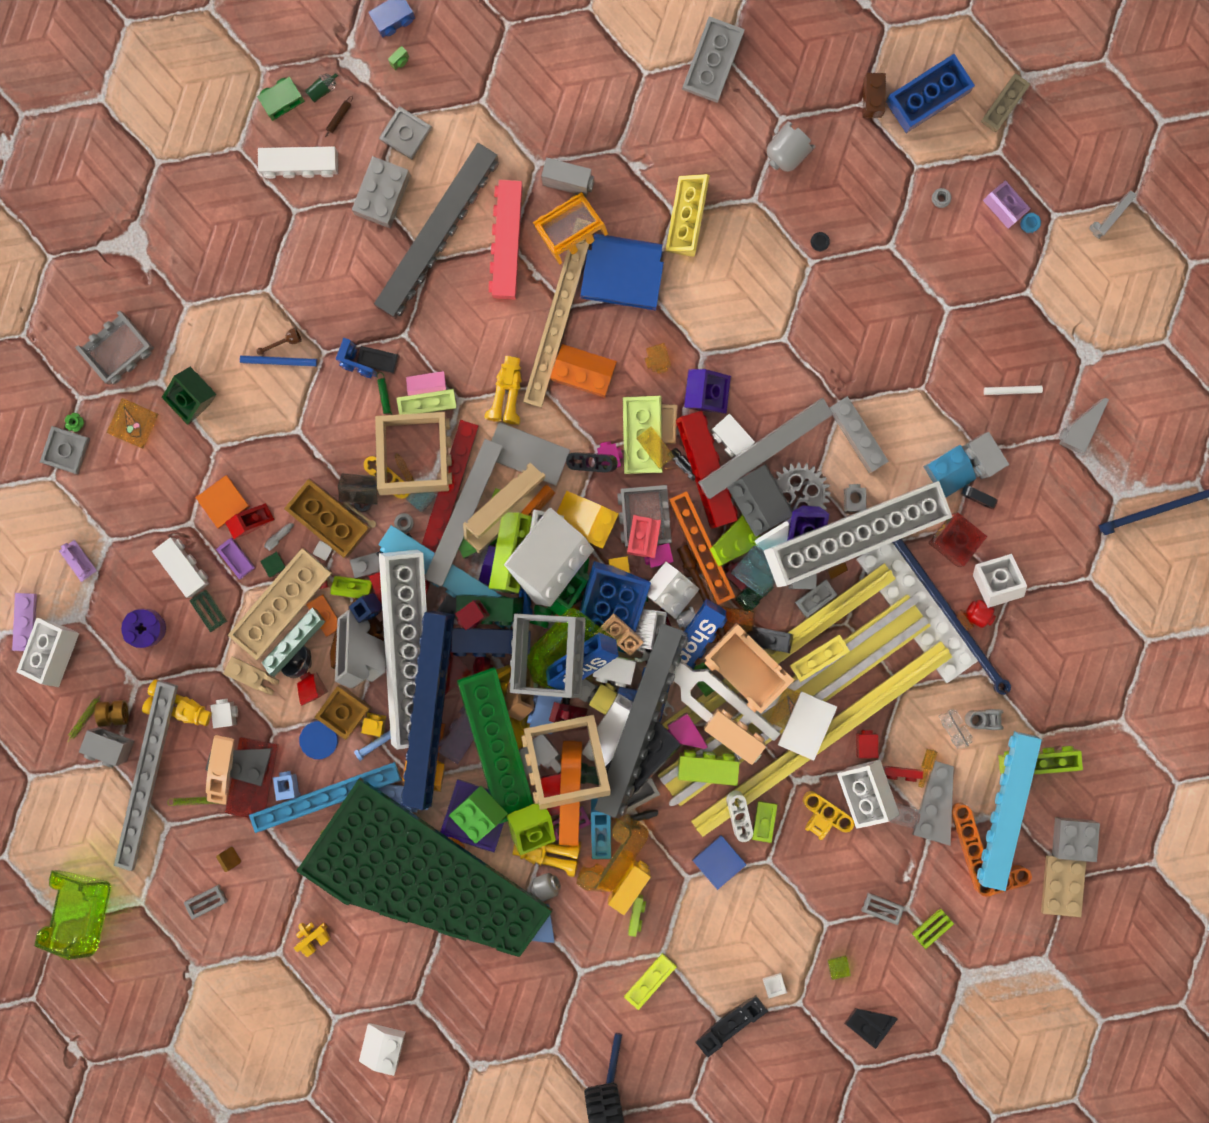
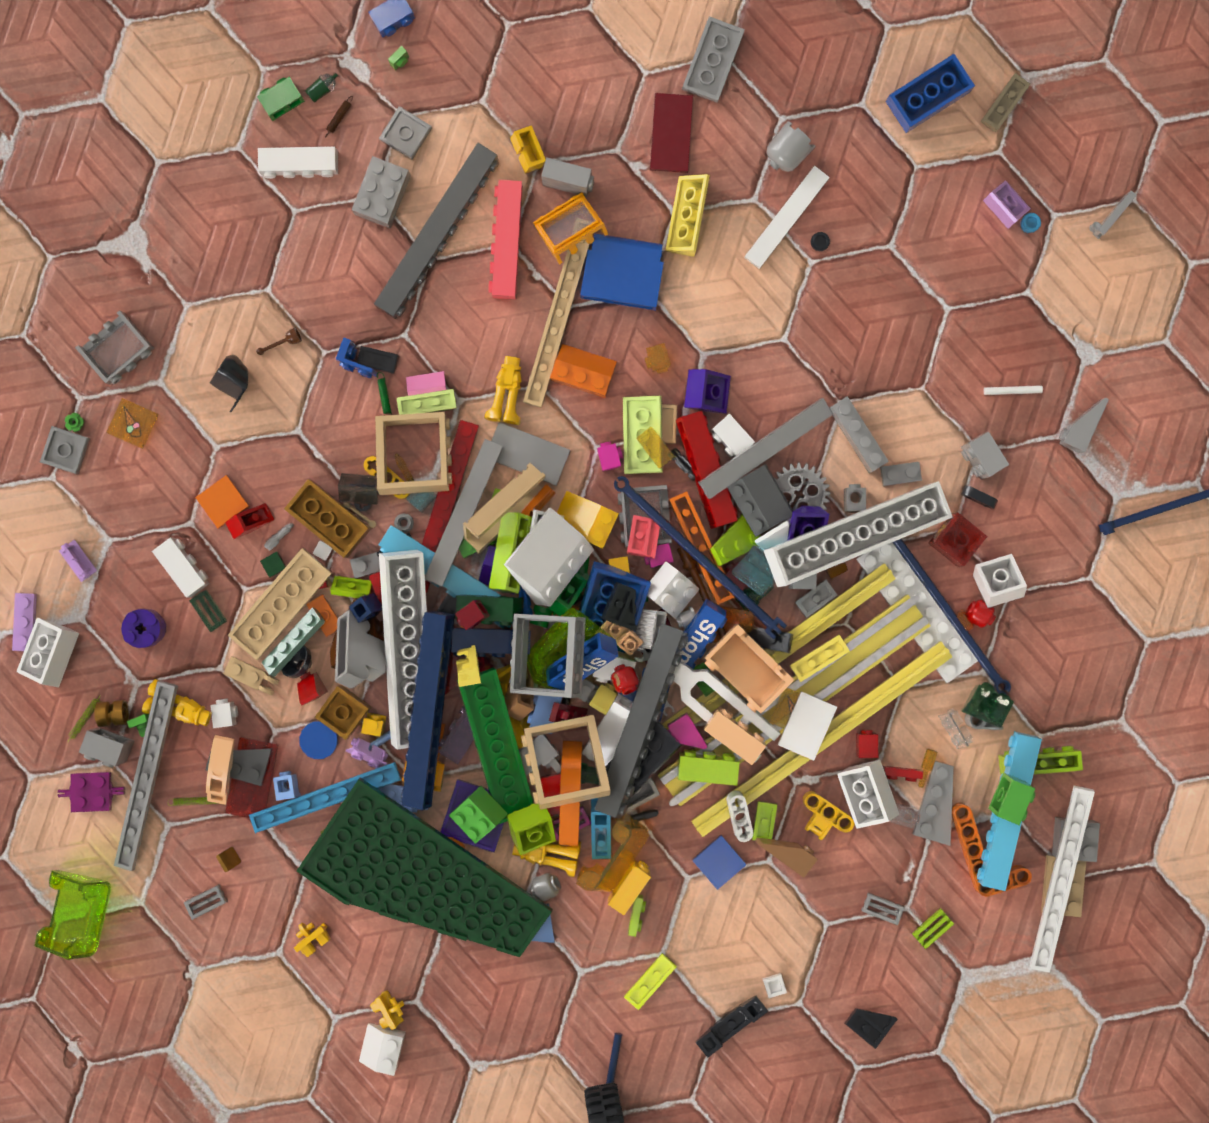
(91, 792): none -> magenta plate
(139, 722): none -> bright green bracket
(188, 395): dark green slope -> none
(231, 378): none -> black piece
(235, 558): medium lavender tile -> none
(278, 361): blue bar -> none
(360, 751): none -> lavender hinge
(390, 1009): none -> yellow hips
(468, 668): none -> light yellow hinge
(528, 147): none -> yellow piece
(598, 458): black beam -> none
(621, 607): none -> black wing
(624, 679): none -> red head
(671, 132): none -> dark red tile
(701, 558): none -> dark blue hinge
(786, 217): none -> white tile
(791, 854): none -> medium nougat slope
(838, 967): clear neon green tile -> none
(874, 95): reddish brown brick -> none
(901, 473): none -> light grey plate
(941, 192): light grey plate -> none
(951, 470): dark azure slope -> none
(988, 705): none -> clear green slope
(1012, 799): none -> bright green brick
(1061, 878): none -> white plate

